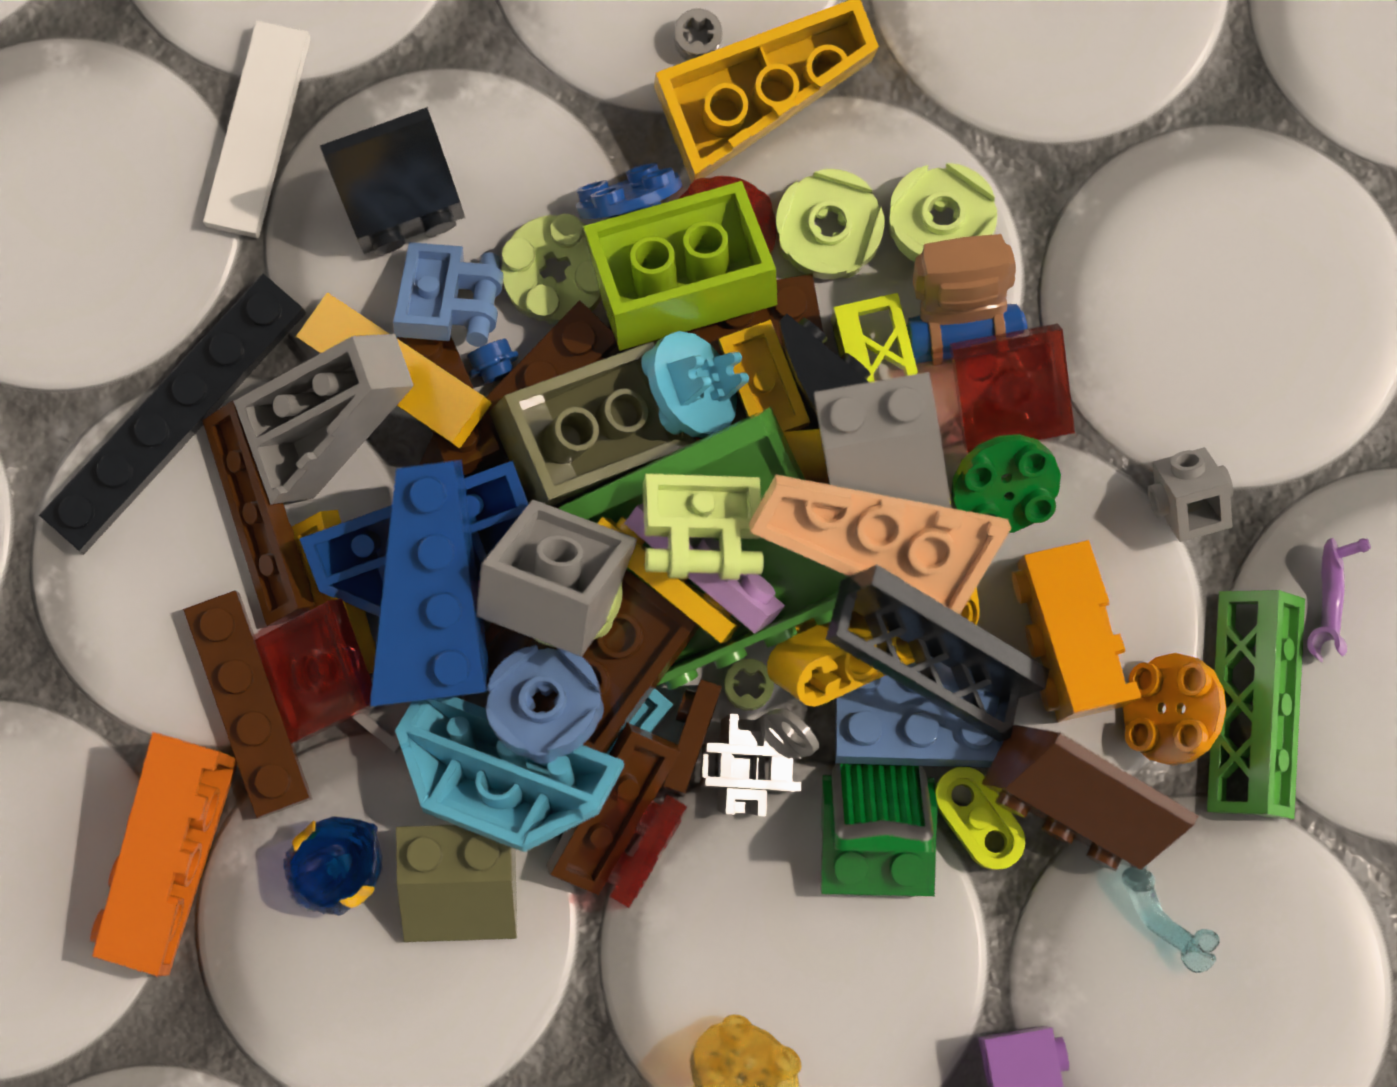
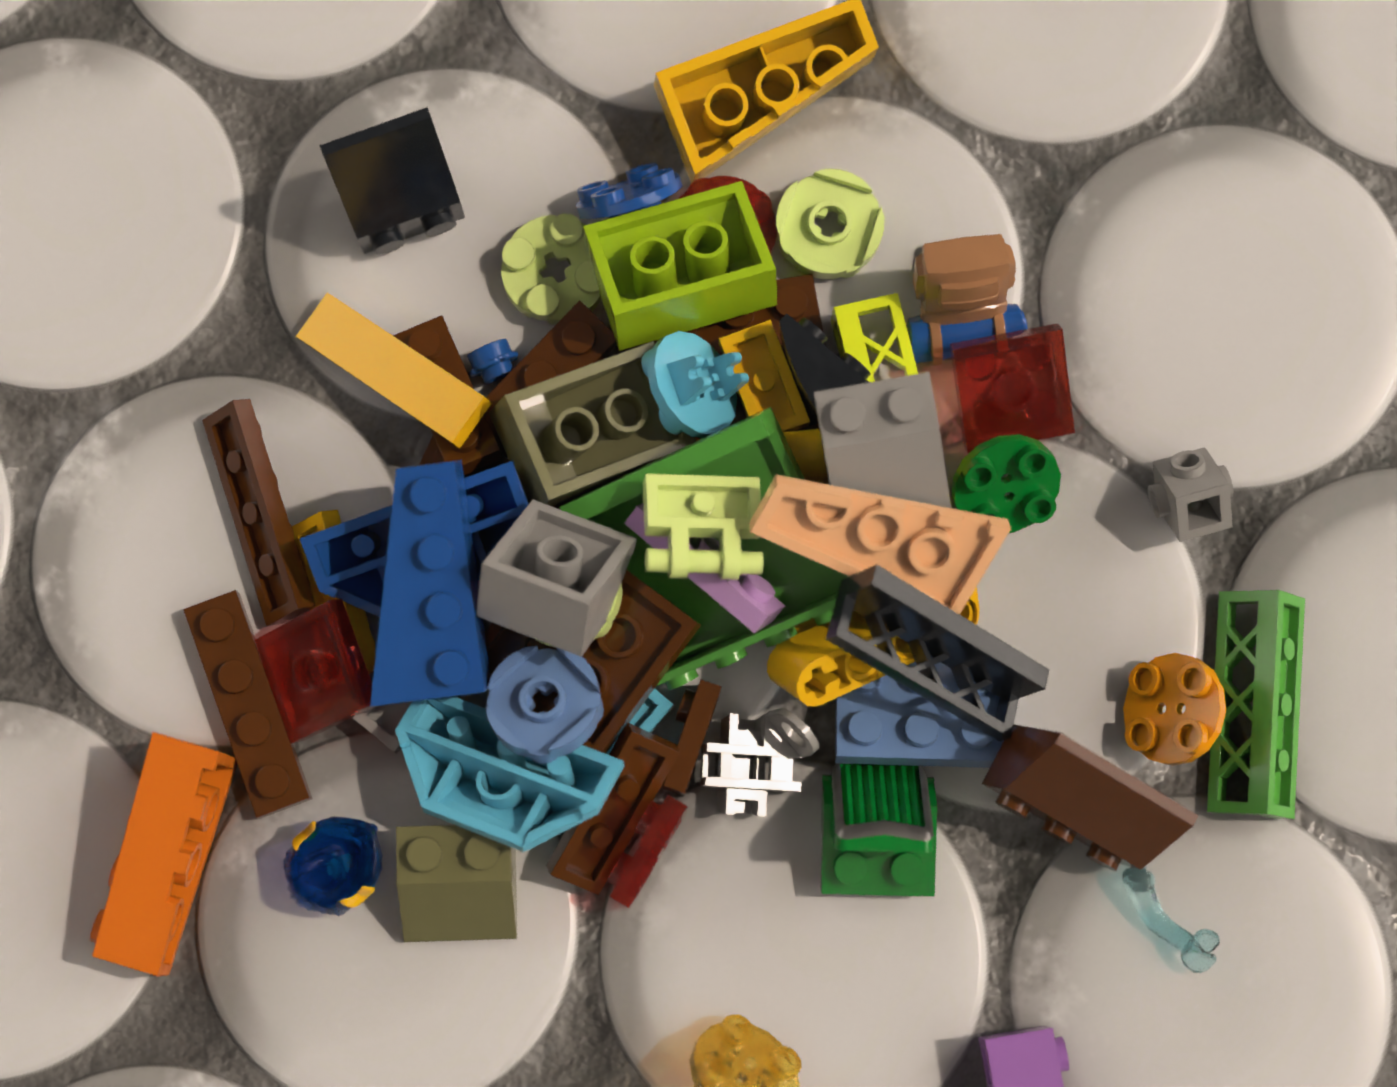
(172, 414): black plate -> none
(257, 129): white tile -> none
(321, 413): light grey wedge -> none
(430, 289): medium blue plate -> none
(679, 591): yellow plate -> none
(697, 19): light grey bush -> none
(750, 667): yellowish green bush -> none
(939, 188): yellowish green plate -> none
(979, 818): neon yellow plate -> none
(1072, 632): light orange wedge -> none
(1333, 595): medium lavender piece -> none

